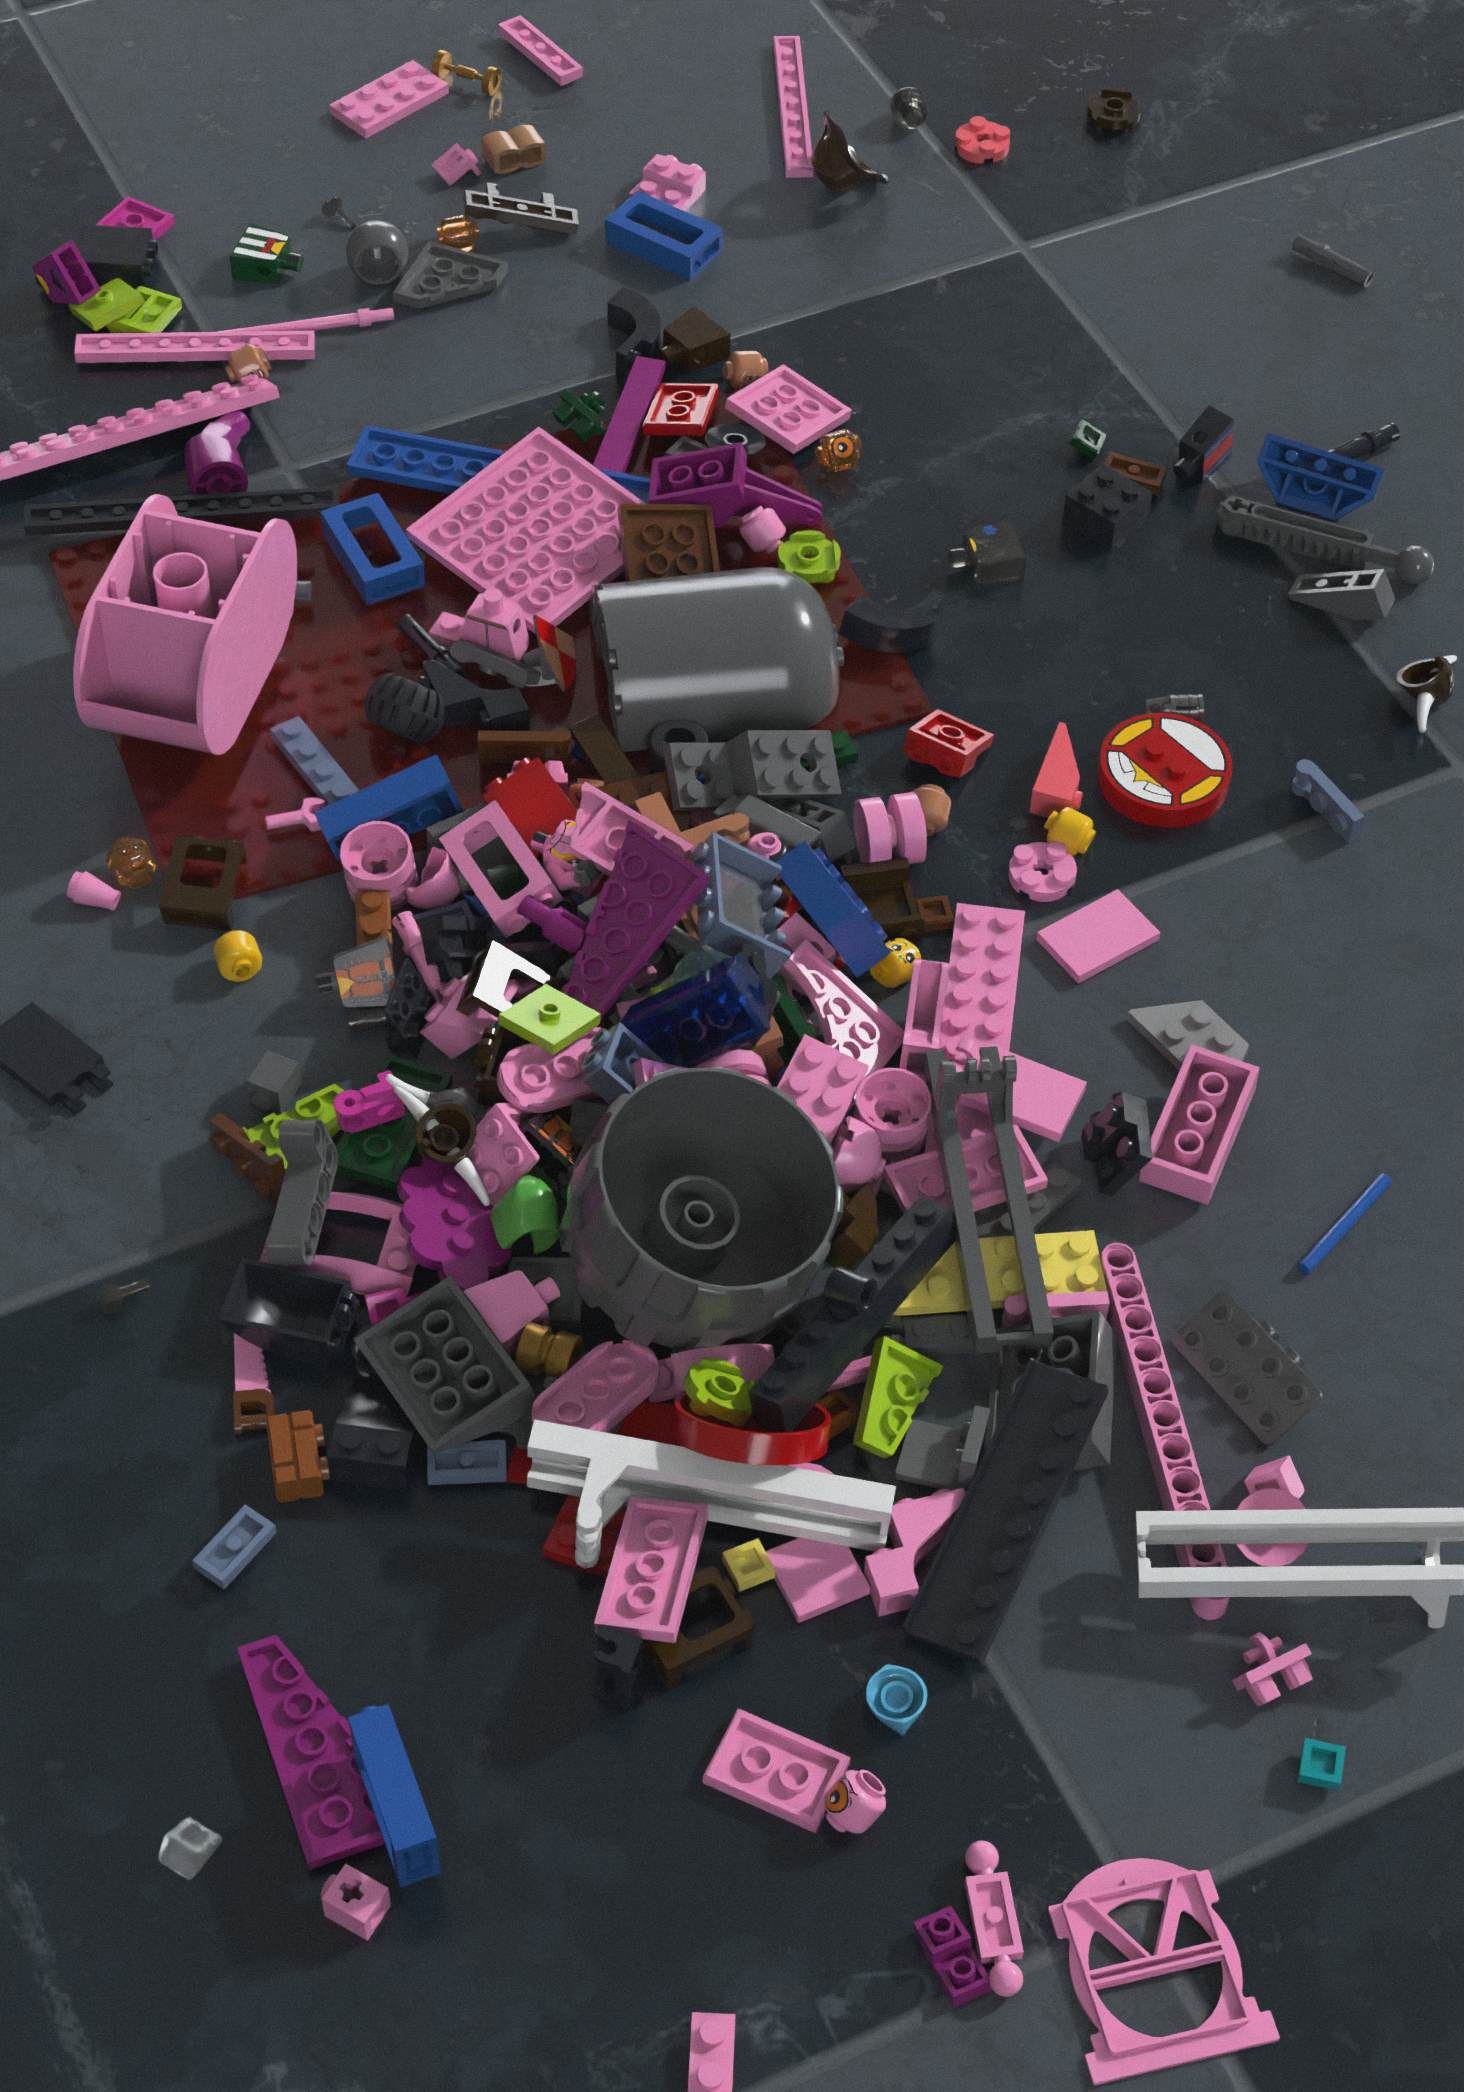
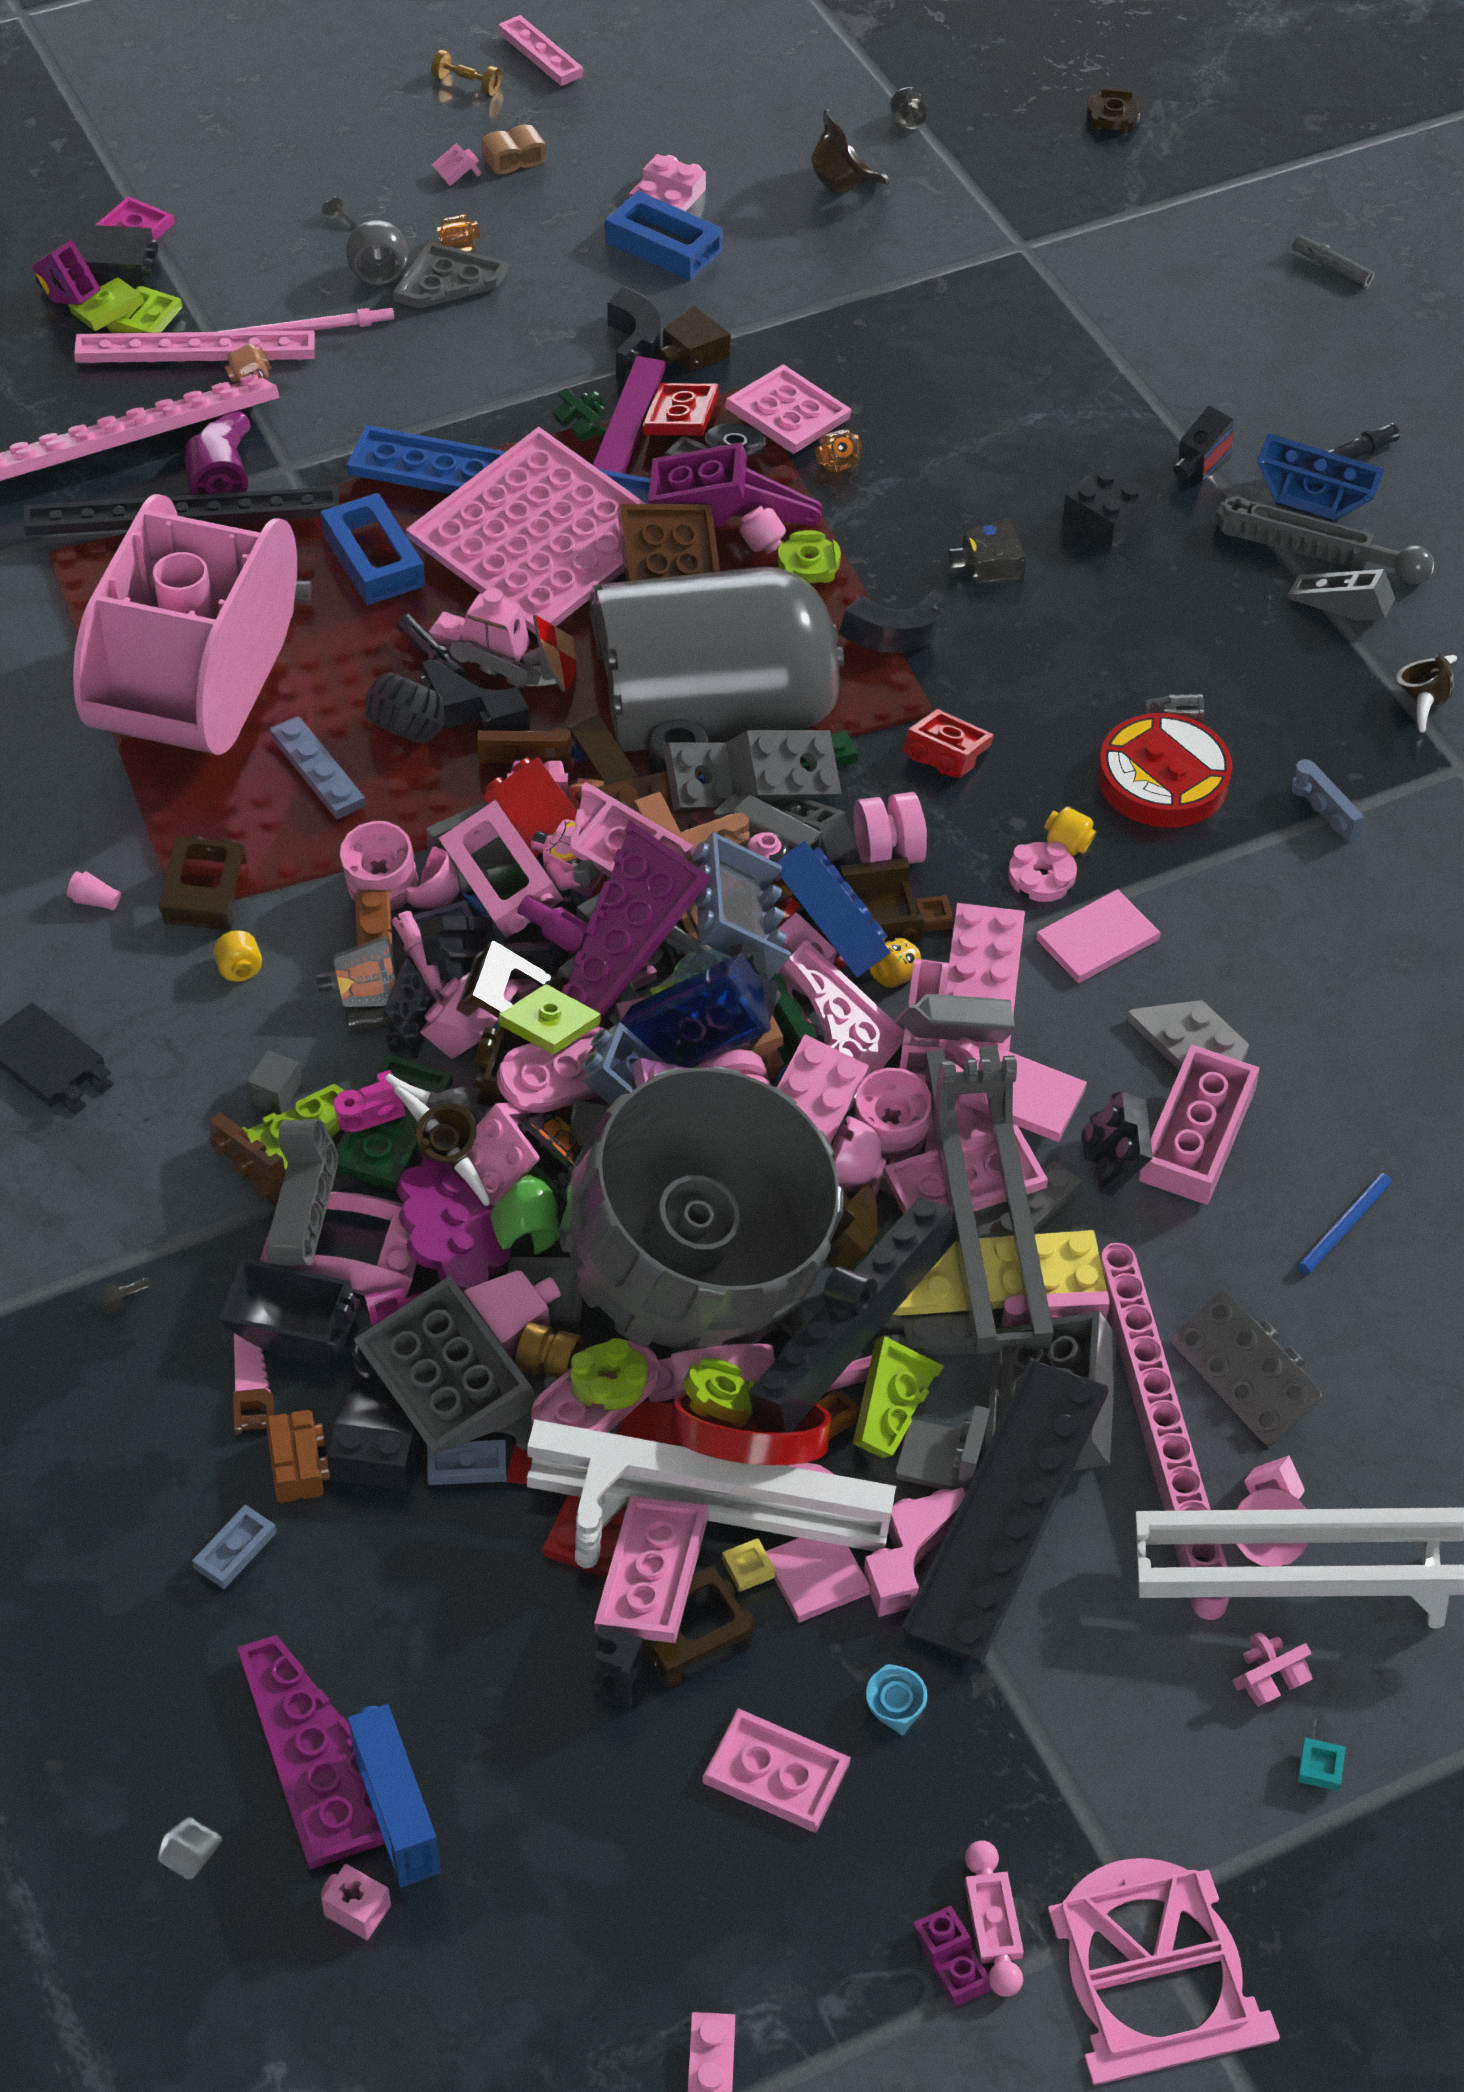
(130, 862): clear orange head -> none
(263, 256): dark green torso -> none
(304, 815): bright pink bar -> none
(389, 99): bright pink plate -> none
(406, 799): blue wedge -> none
(519, 211): dark brown hinge -> none
(606, 1358): none -> lime plate
(744, 368): nougat head -> none
(792, 107): bright pink tile -> none
(855, 1801): bright pink head -> none
(935, 807): nougat head -> none
(959, 1016): none -> dark grey piece
(982, 140): coral plate -> none
(1058, 778): coral slope -> none
(1087, 439): tile -> none
(1144, 473): reddish brown plate -> none

